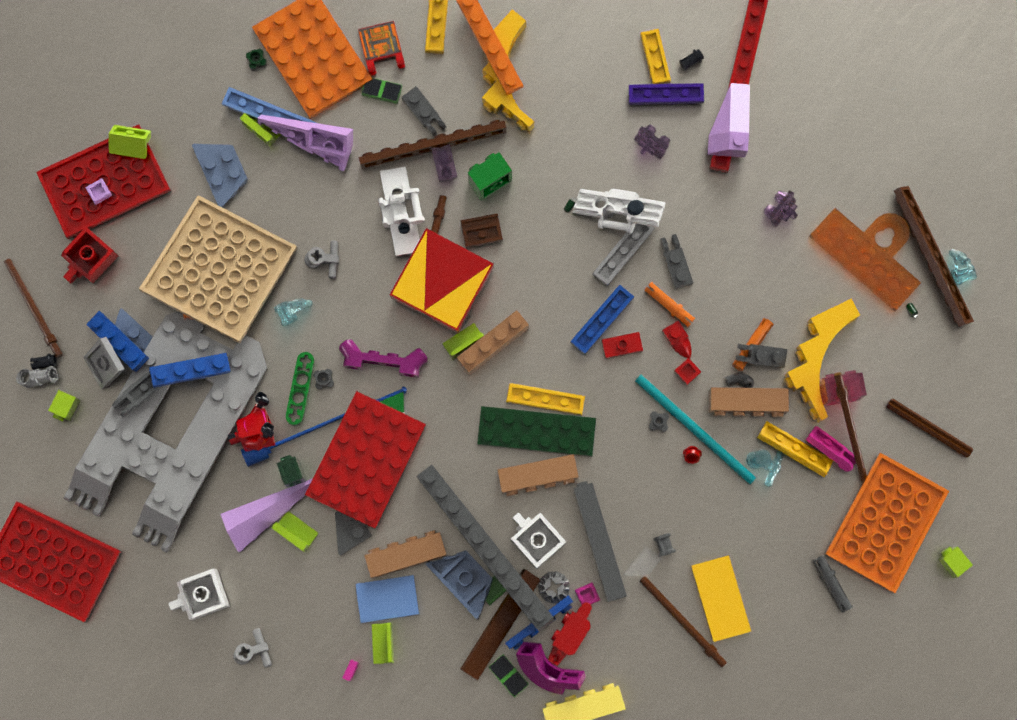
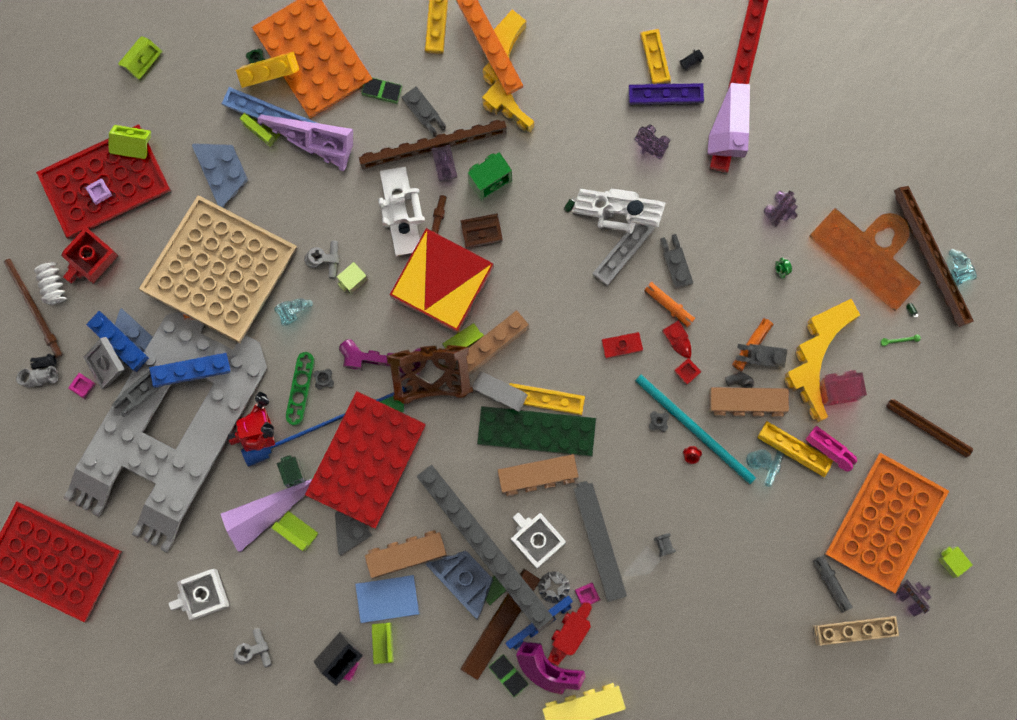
(49, 284): none -> white piece
(64, 406): lime brick -> none
(81, 385): none -> dark pink tile
(140, 57): none -> lime panel
(267, 69): none -> yellow brick
(338, 658): none -> black brick
(351, 278): none -> yellowish green brick
(380, 43): flag -> none
(405, 360): none -> reddish brown fence
(499, 391): none -> light grey beam
(602, 319): blue plate -> none
(710, 650): reddish brown bar -> none
(721, 598): yellow tile -> none
(783, 267): none -> green plate
(842, 393): reddish brown bar -> none
(856, 630): none -> tan brick
(884, 342): none -> bright green hinge
(919, 605): none -> clear purple hips

